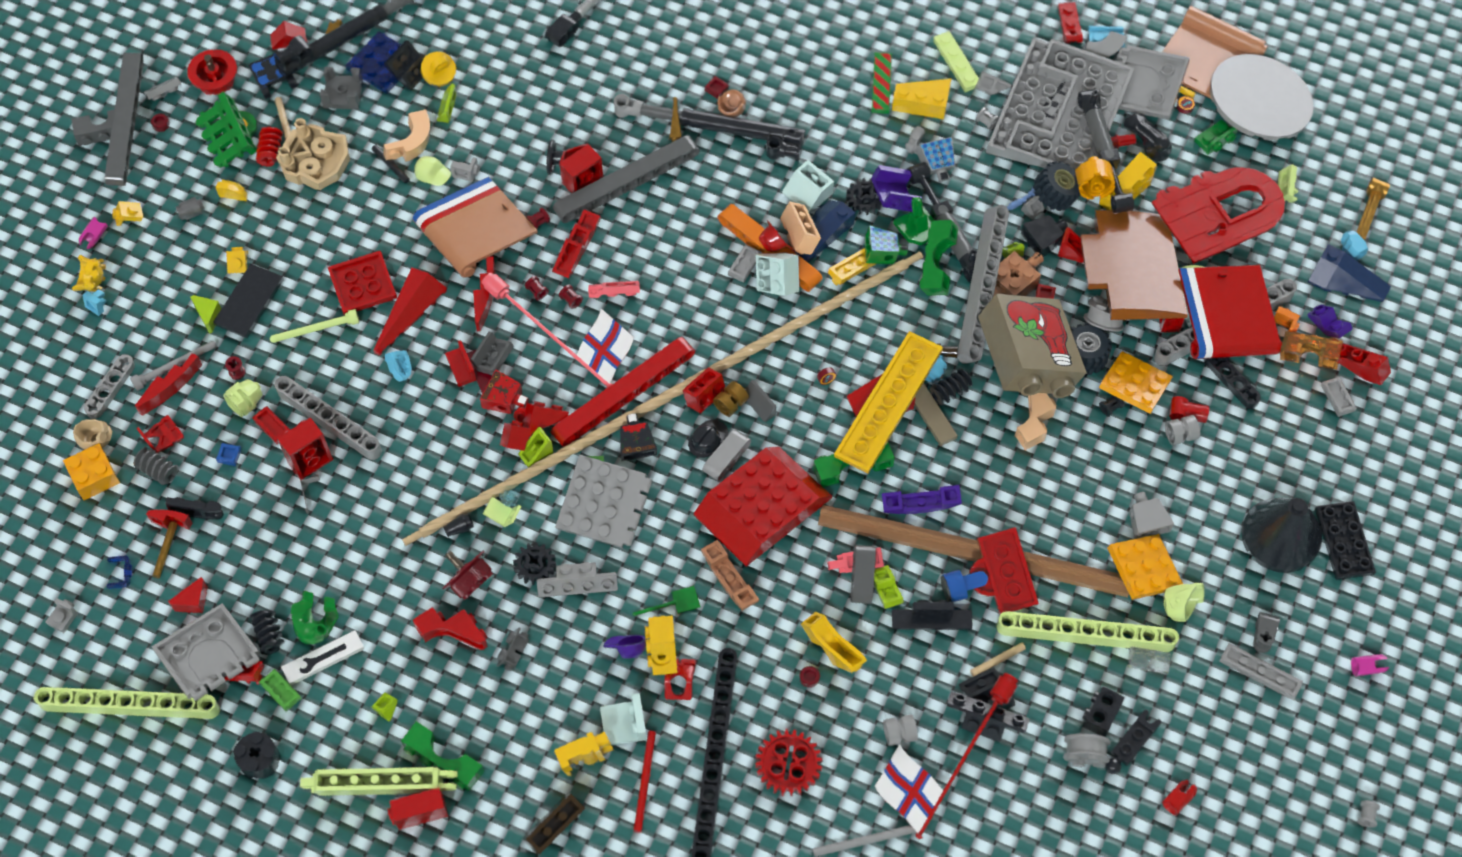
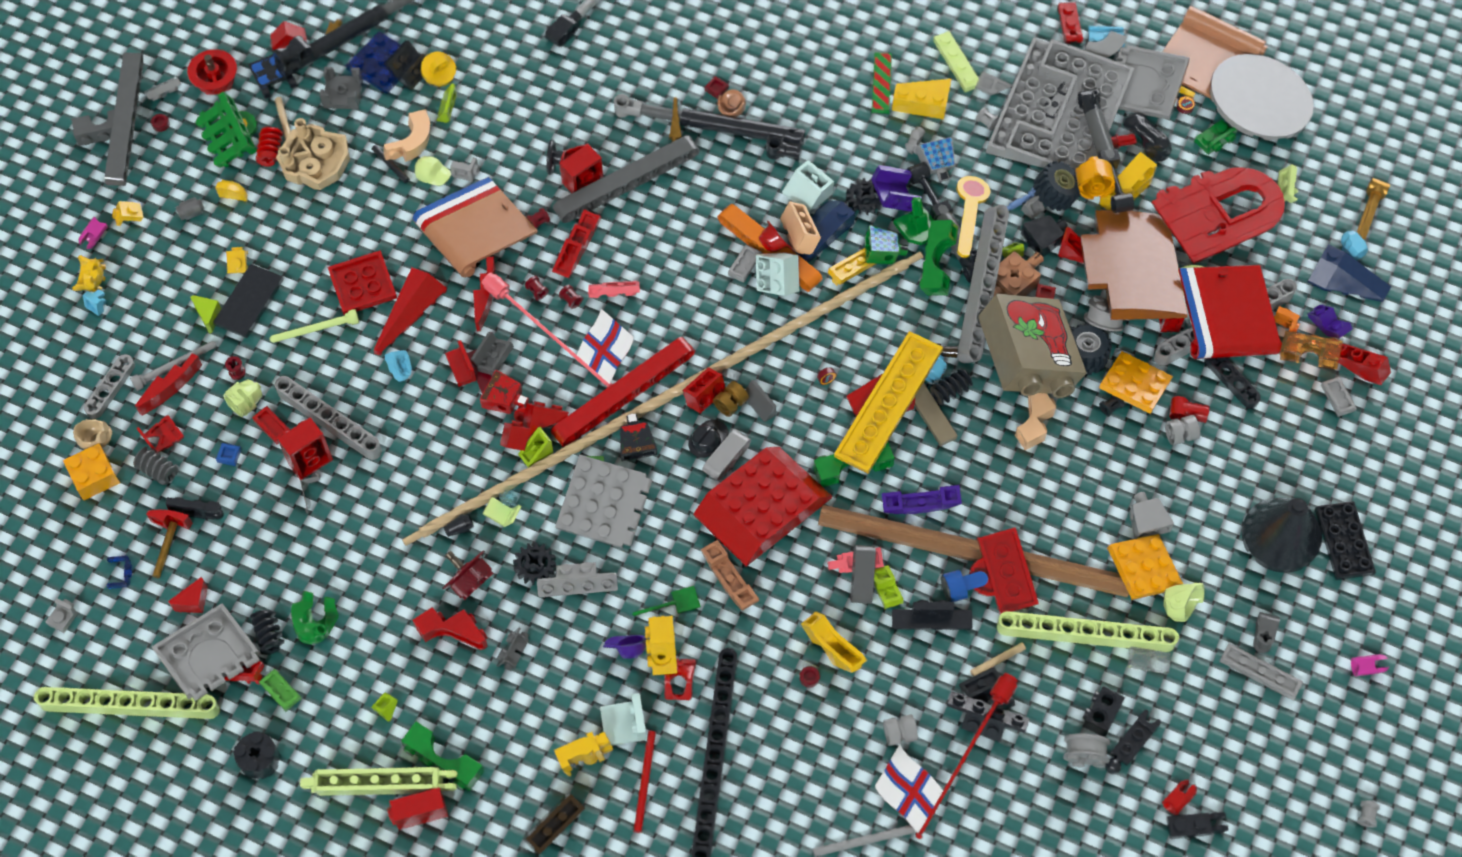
(322, 658): white tile -> none
(770, 759): red gear -> none
(974, 192): none -> yellow piece
(1195, 825): none -> black hinge

